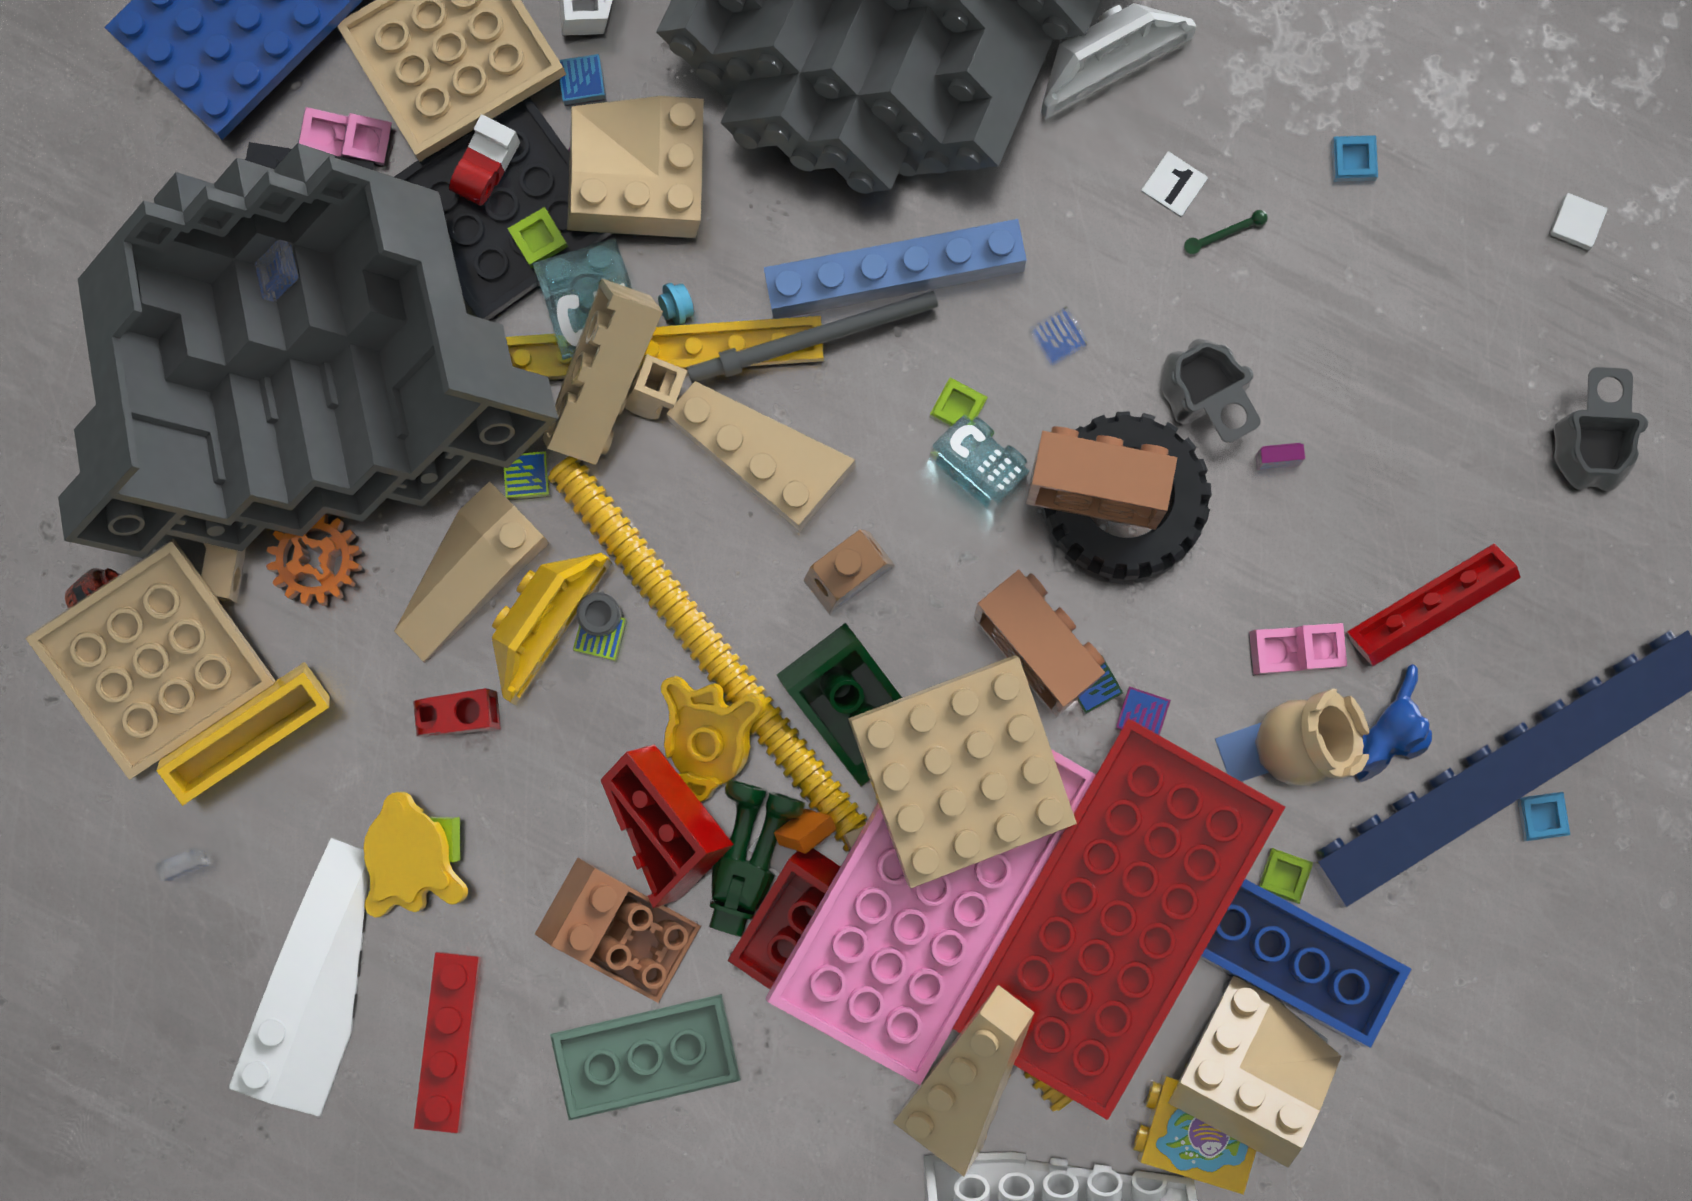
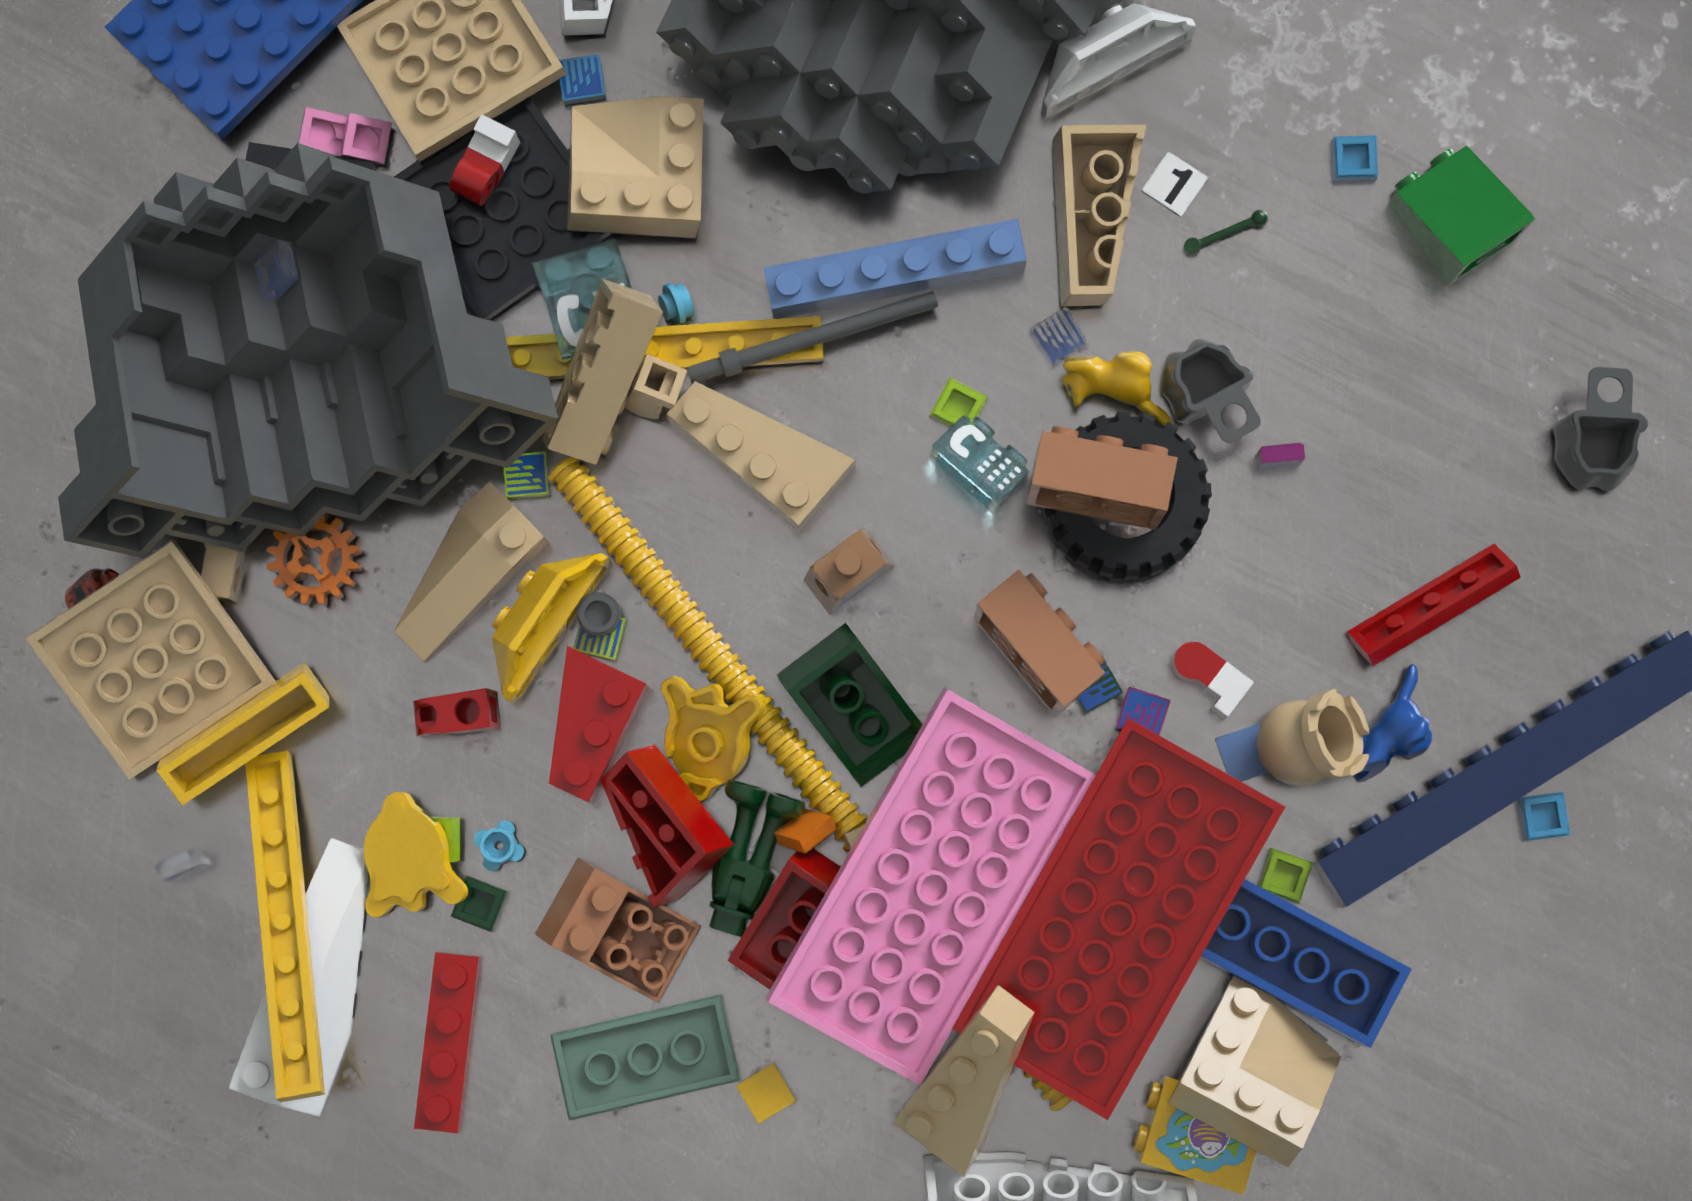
(284, 927): none -> yellow plate
(481, 905): none -> dark green tile
(487, 839): none -> medium azure plate
(537, 237): lime plate -> none
(591, 723): none -> red wedge
(766, 1093): none -> yellow tile
(962, 771): tan plate -> none
(1092, 200): none -> tan wedge
(1122, 378): none -> yellow animal
(1213, 674): none -> leg
(1298, 648): bright pink slope -> none
(1459, 212): none -> green slope
(1578, 221): white tile -> none

